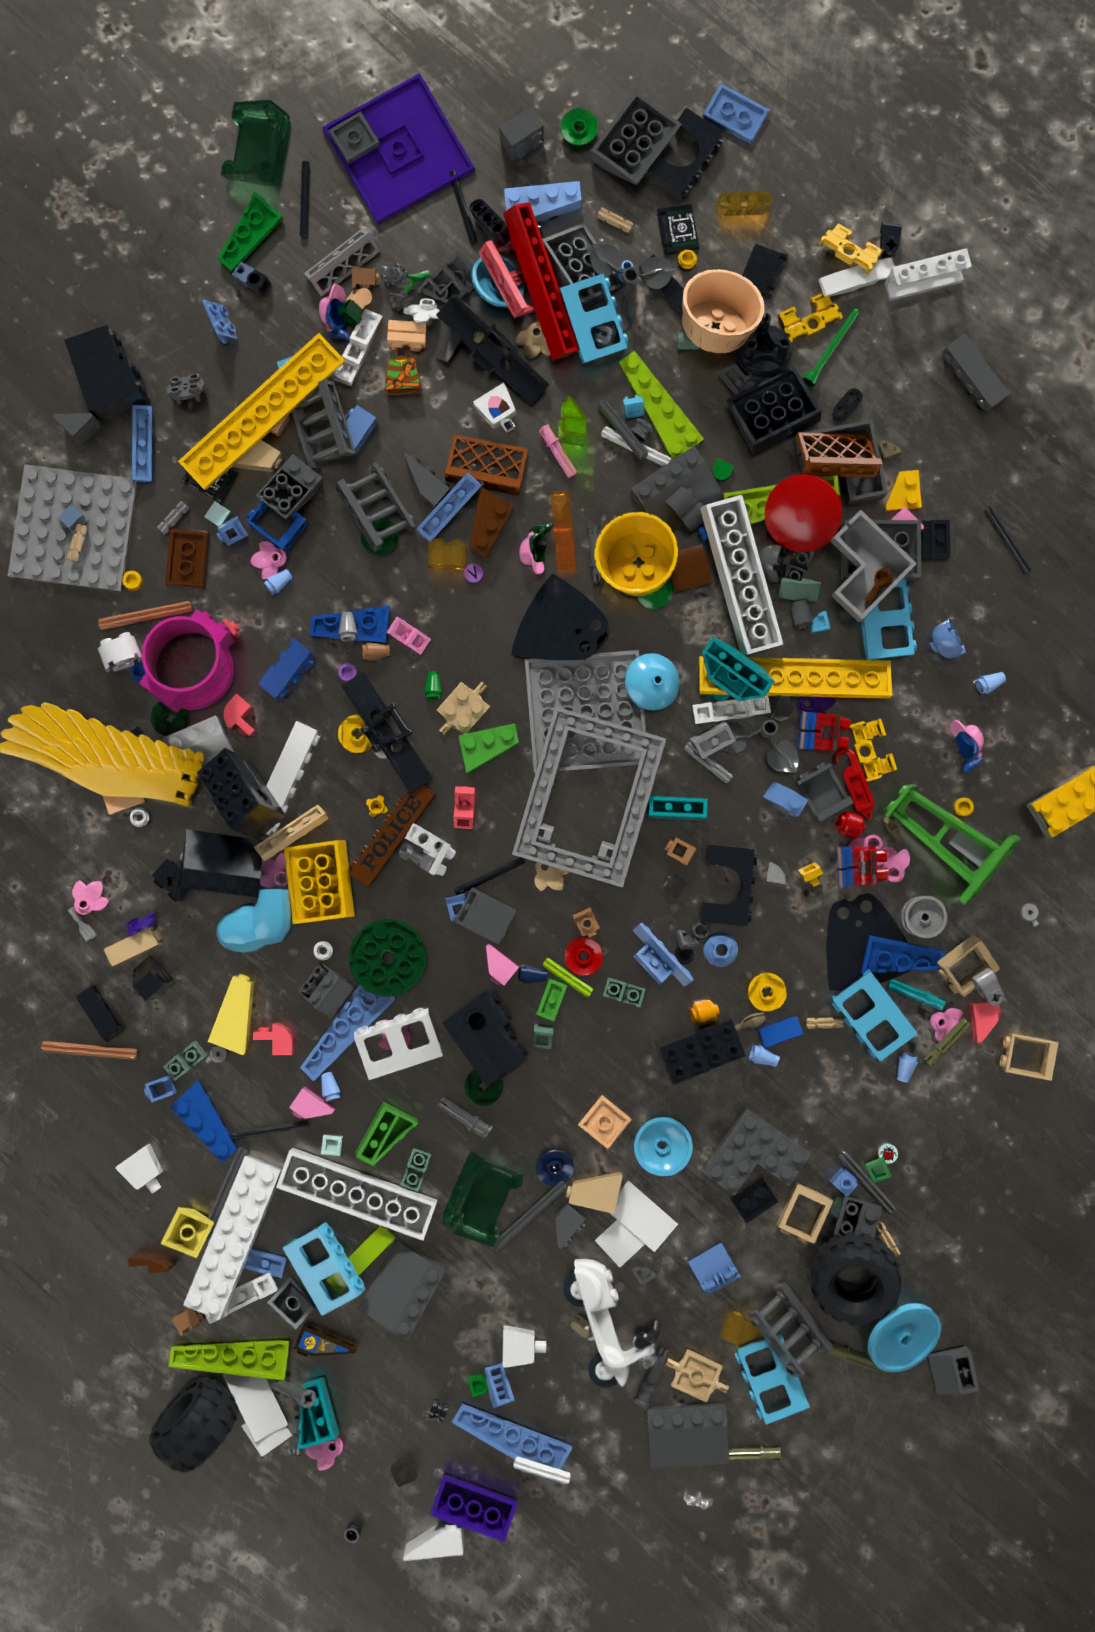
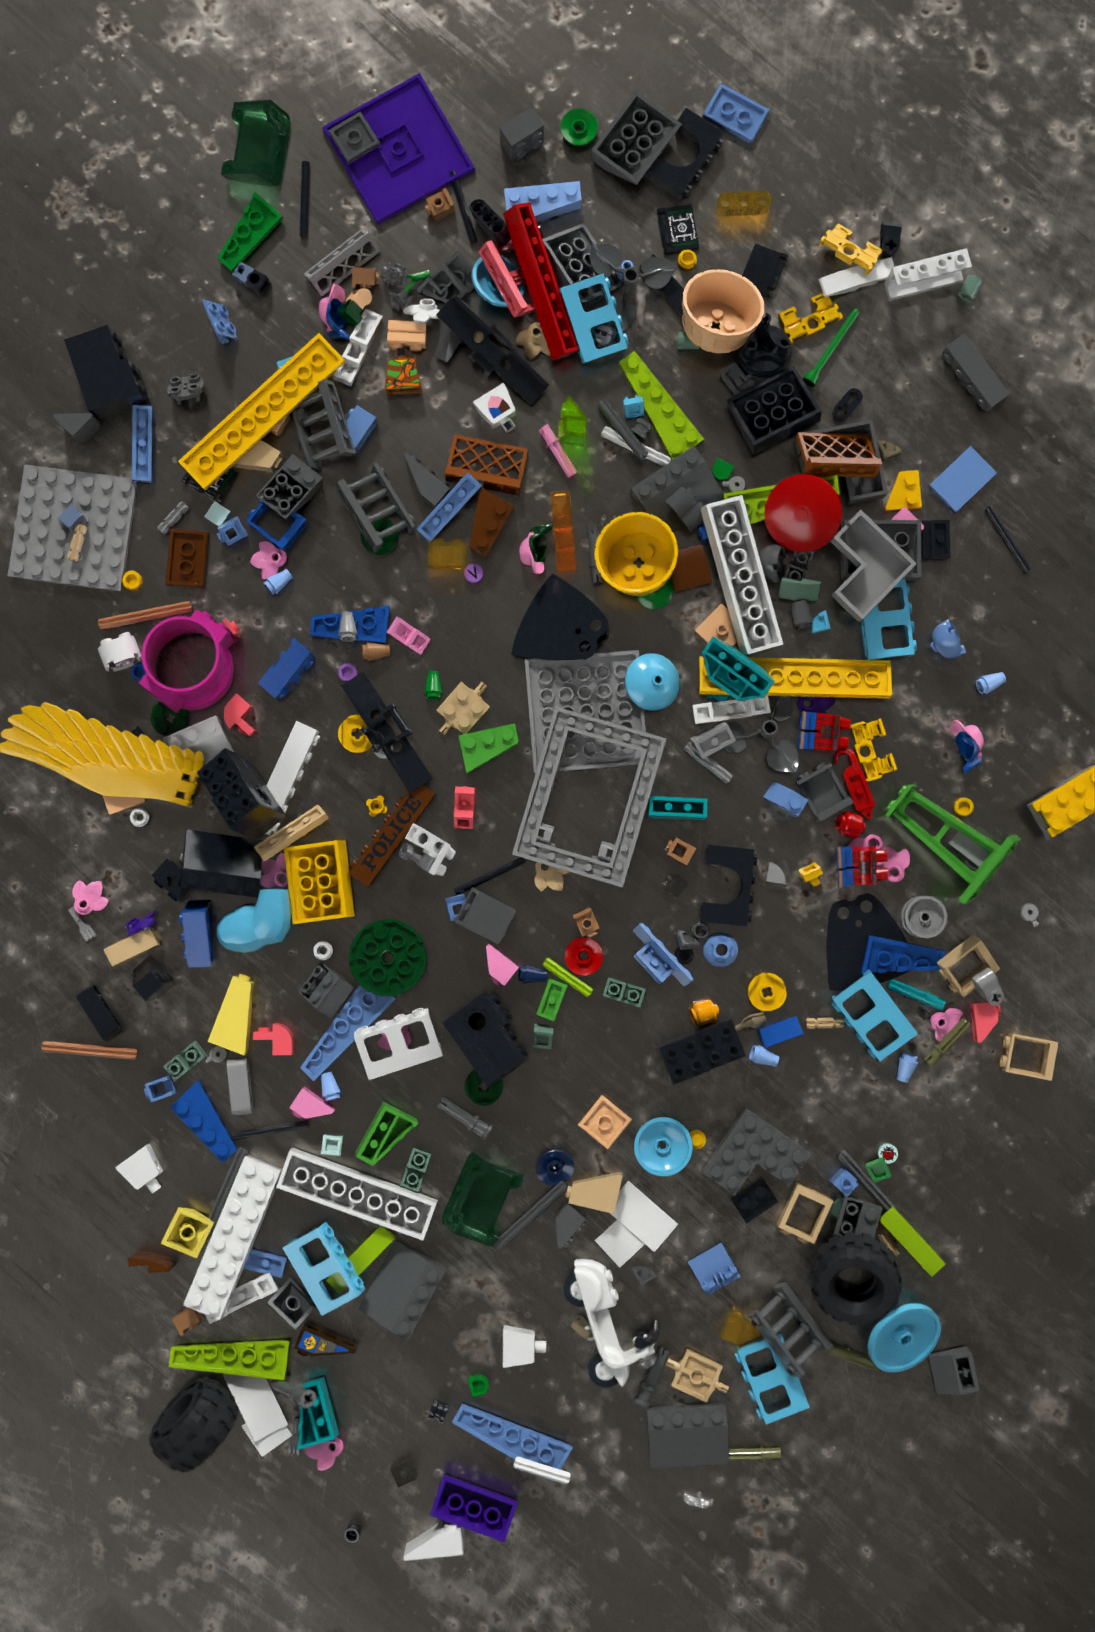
(197, 933): none -> blue wedge
(240, 1086): none -> light grey beam
(439, 211): none -> medium nougat brick
(504, 1383): medium blue slope -> none
(615, 220): tan axle -> none
(698, 1139): none -> yellow plate
(718, 625): none -> light nougat plate
(731, 484): none -> light grey piece
(883, 578): reddish brown plate -> none
(892, 829): dark tan tile -> none
(912, 1241): none -> lime slope
(962, 479): none -> medium blue tile
(970, 288): none -> sand green piece

